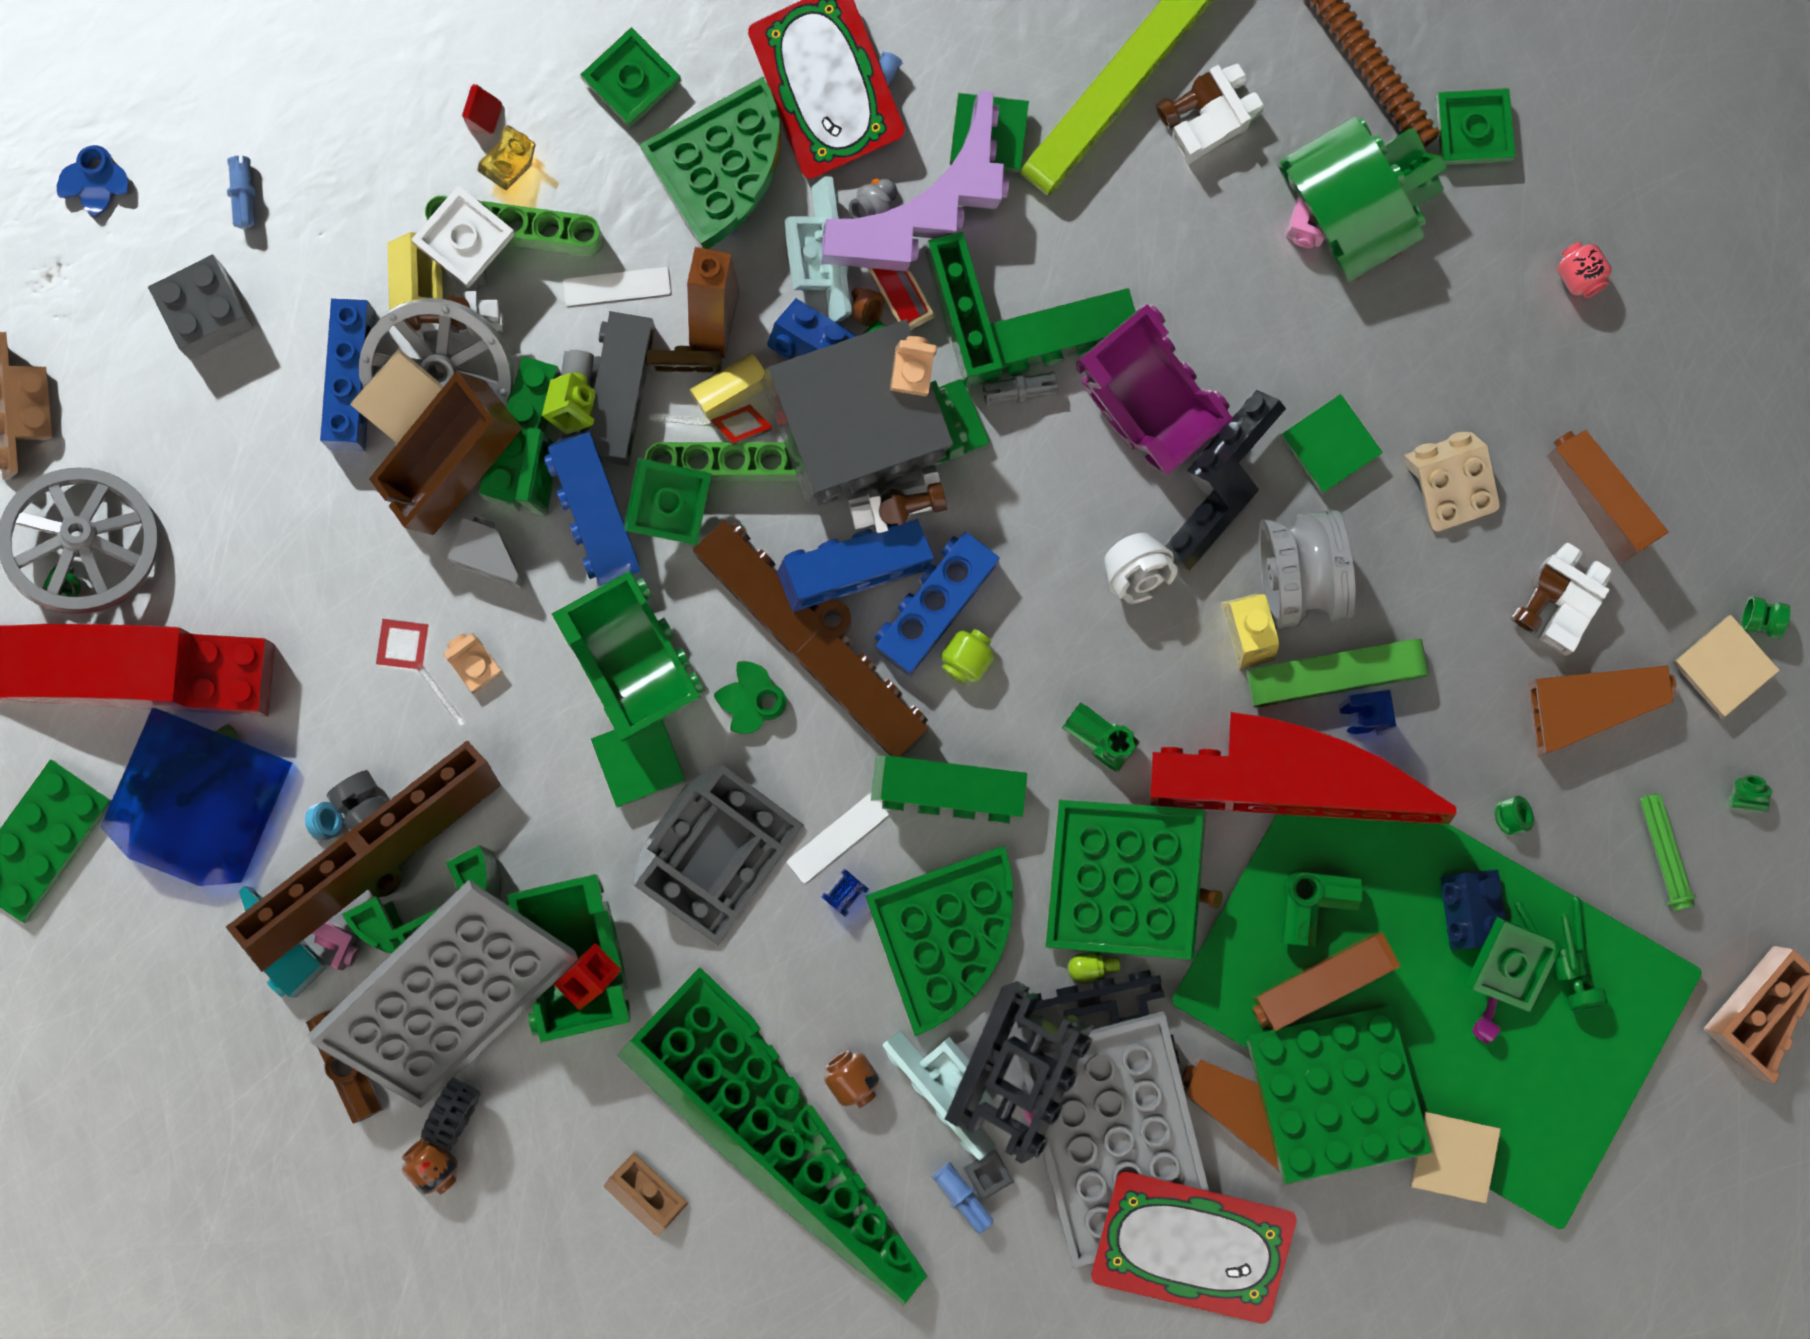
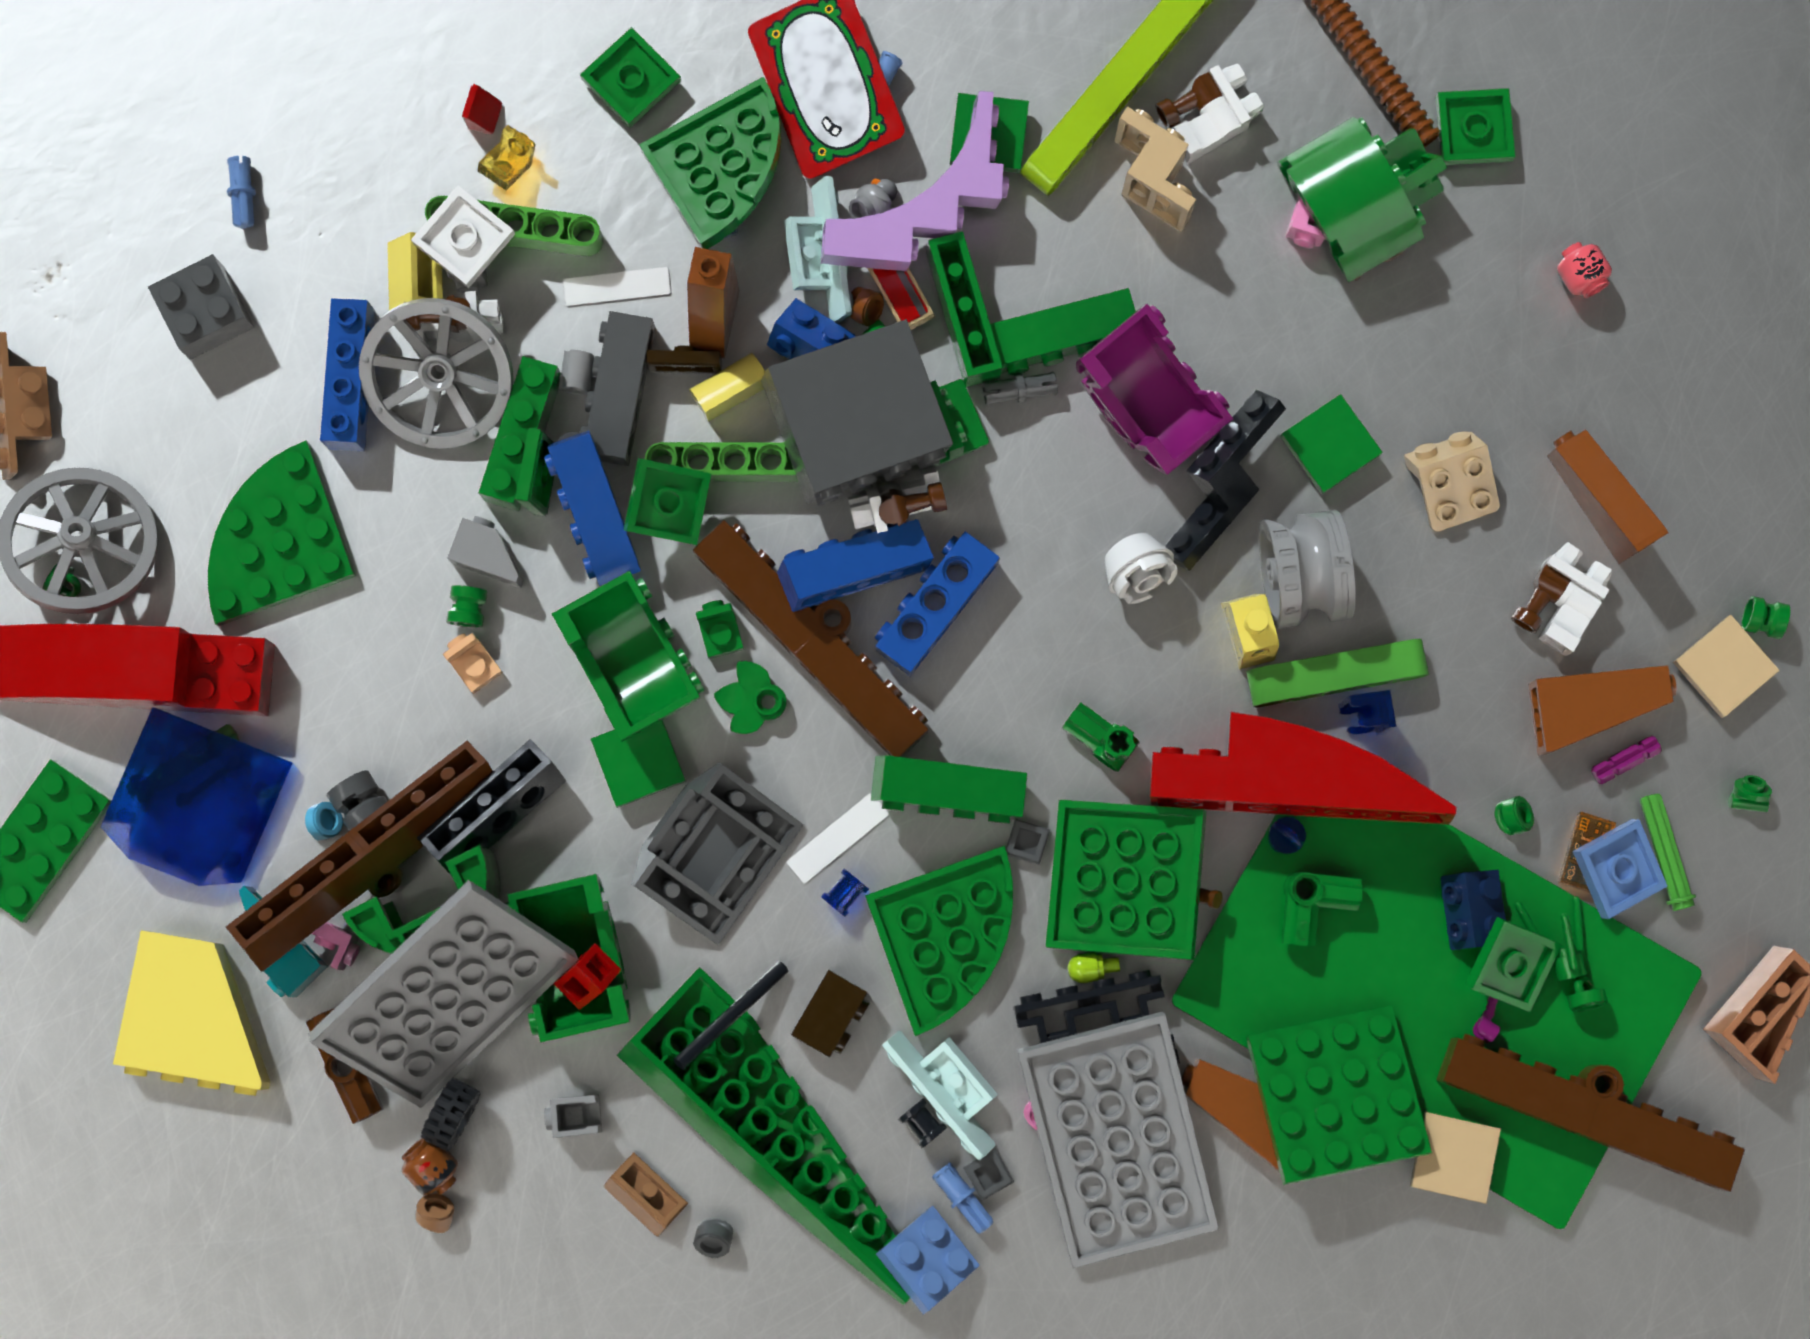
(92, 185): blue plate -> none
(188, 1017): none -> light yellow slope
(276, 539): none -> green plate
(397, 395): tan tile -> none
(404, 646): clear piece -> none
(435, 1213): none -> medium nougat tile
(445, 453): reddish brown piece -> none
(466, 610): none -> green wheel
(494, 804): none -> black brick
(569, 395): lime brick -> none
(574, 1116): none -> light grey window
(713, 1238): none -> dark grey tile
(719, 629): none -> green bracket
(730, 1015): none -> black bar
(734, 426): clear piece -> none
(830, 1014): none -> dark brown brick
(851, 1079): dark orange head -> none
(912, 366): light nougat bracket -> none
(922, 1123): none -> black bush
(927, 1259): none -> medium blue plate
(967, 656): lime head -> none
(992, 1061): black fence -> none
(1027, 841): none -> dark grey tile
(1157, 164): none -> tan bracket
(1193, 1247): sticker -> none
(1286, 835): none -> clear blue tile
(1325, 982): dark orange slope -> none
(1586, 828): none -> clear orange tile
(1592, 1114): none -> reddish brown hinge
(1620, 868): none -> medium blue plate
(1626, 759): none -> magenta axle

